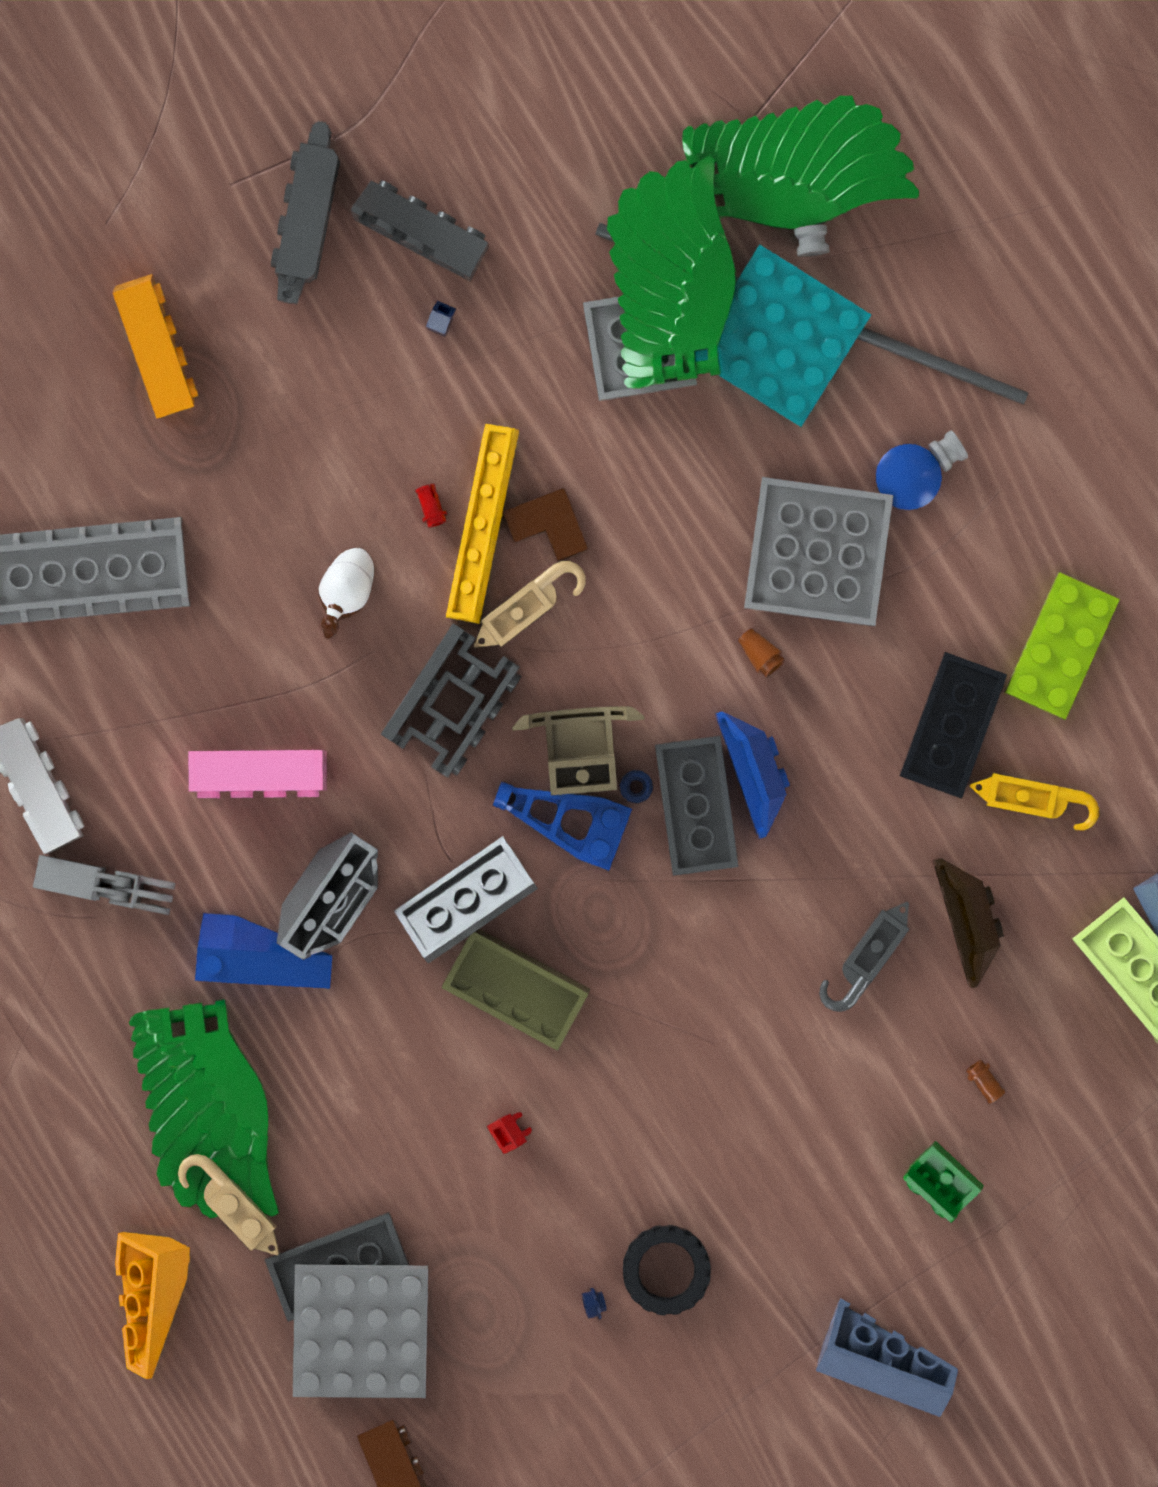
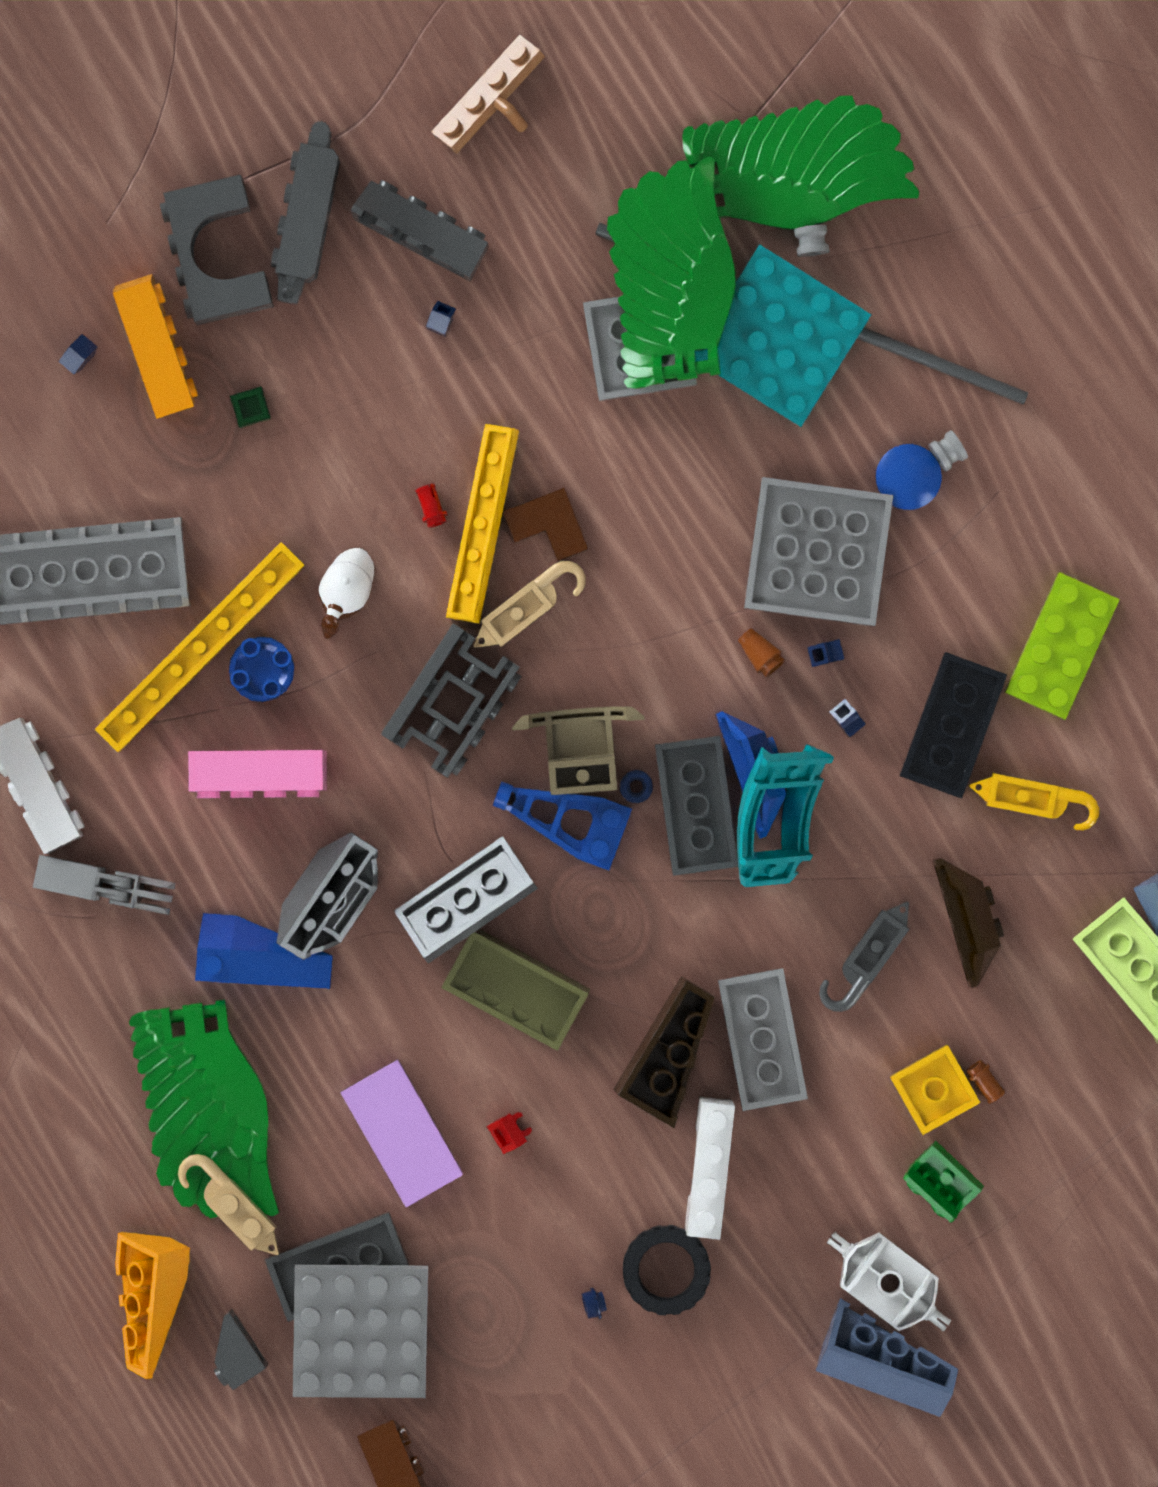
(78, 354): none -> dark blue piece
(189, 213): none -> dark grey arch
(200, 647): none -> yellow plate
(237, 1353): none -> dark grey slope
(250, 407): none -> dark green tile
(261, 669): none -> blue dish
(402, 1133): none -> lavender tile
(490, 95): none -> plate
(665, 1057): none -> dark brown wedge
(710, 1171): none -> white arch
(762, 1039): none -> light grey plate
(801, 777): none -> teal wedge
(825, 653): none -> dark blue piece
(847, 718): none -> dark blue piece
(862, 1274): none -> white plate
(934, 1089): none -> yellow plate

